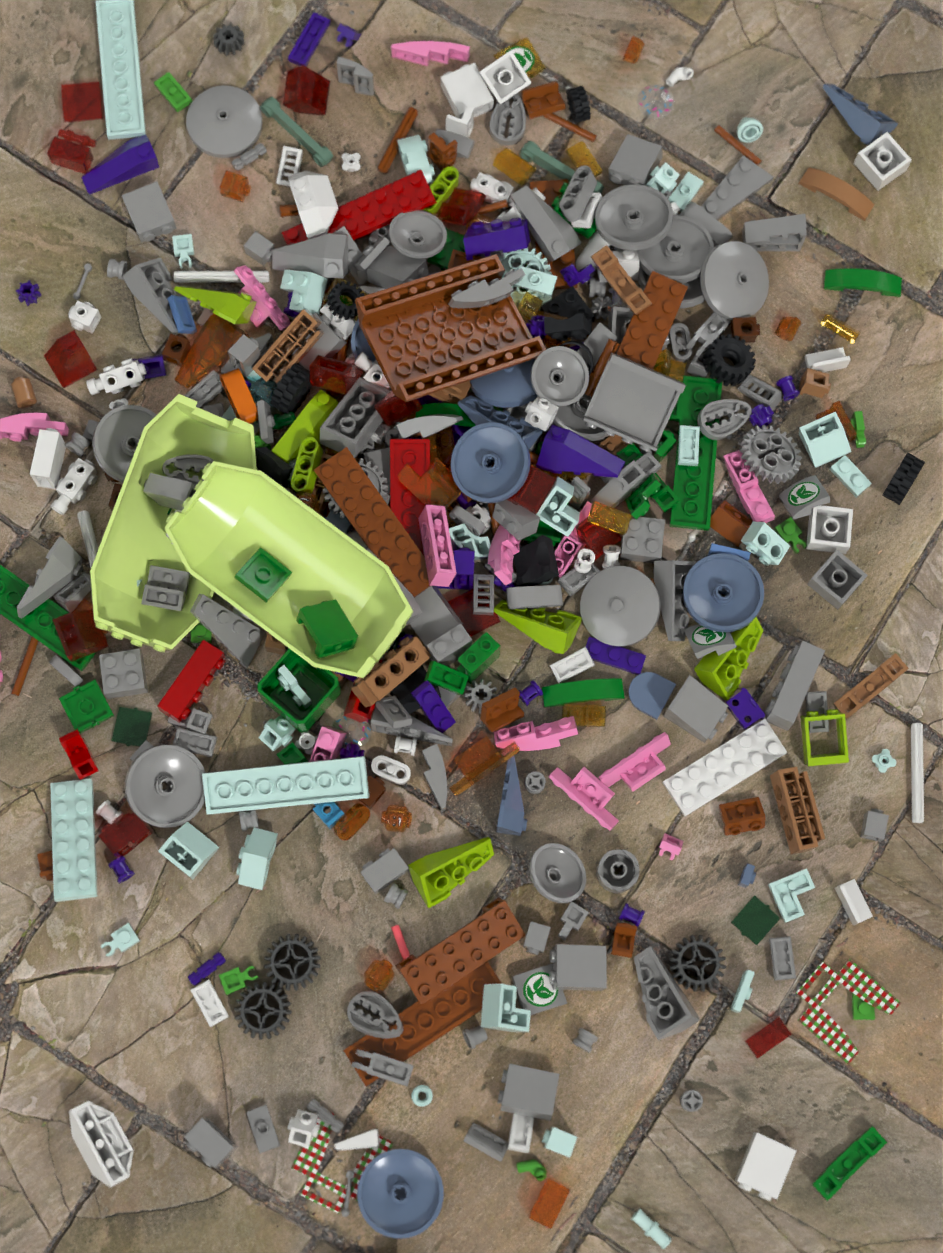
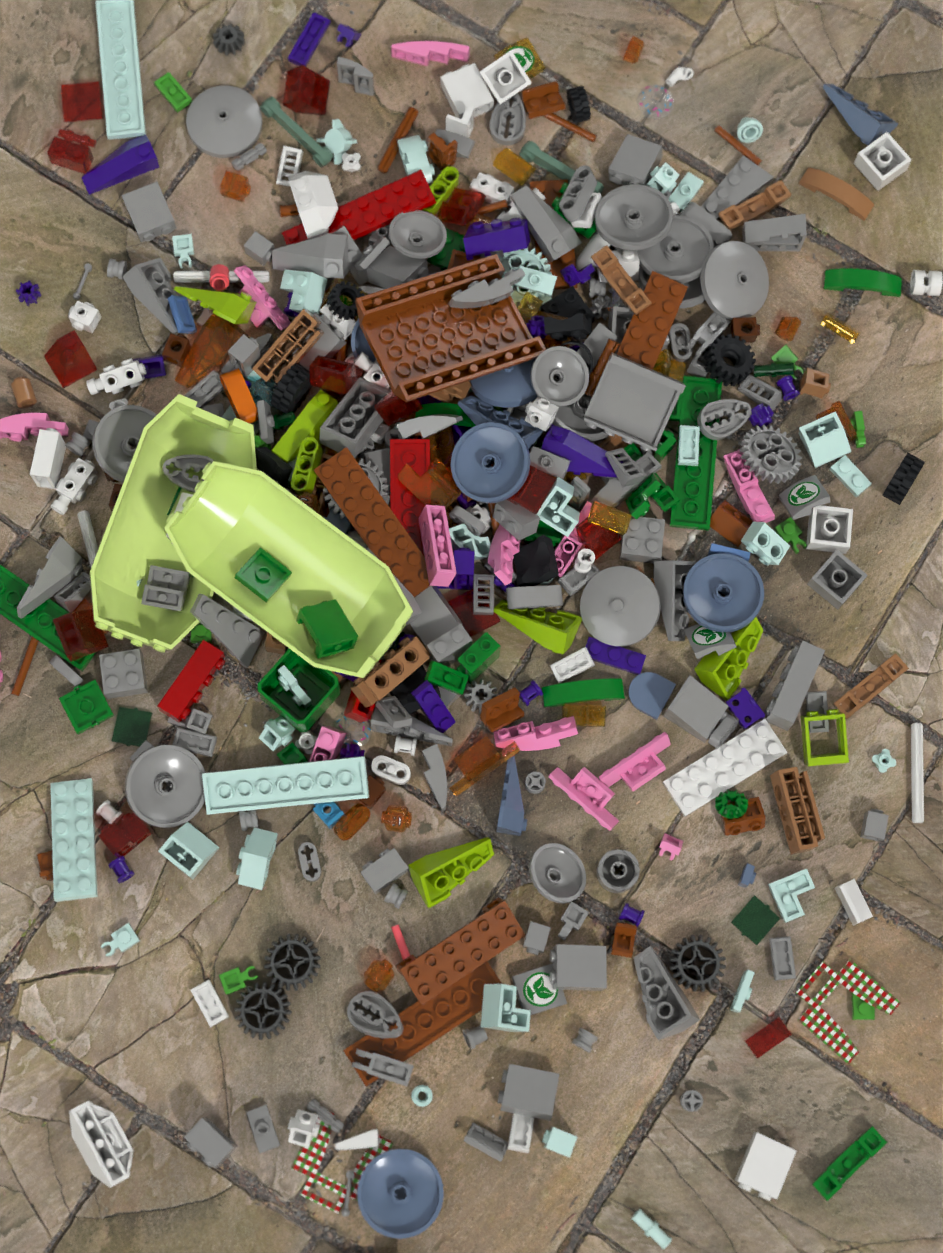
(79, 754): red brick -> none
(168, 491): light grey brick -> none
(206, 969): dark purple axle -> none
(219, 277): none -> coral brick
(314, 860): none -> light grey beam
(338, 140): none -> light aqua piece
(534, 1168): bright green arm -> none
(549, 462): none -> light grey plate
(549, 1203): clear orange panel -> none
(582, 156): clear yellow plate -> none
(611, 556): white bush -> none
(628, 476): none -> light grey slope
(723, 731): none -> light grey beam
(731, 811): none -> green gear
(755, 207): none -> medium nougat slope
(774, 369): none -> dark green pin
(786, 355): none -> bright green plate
(827, 360): white panel -> none
(932, 285): none -> white wheel

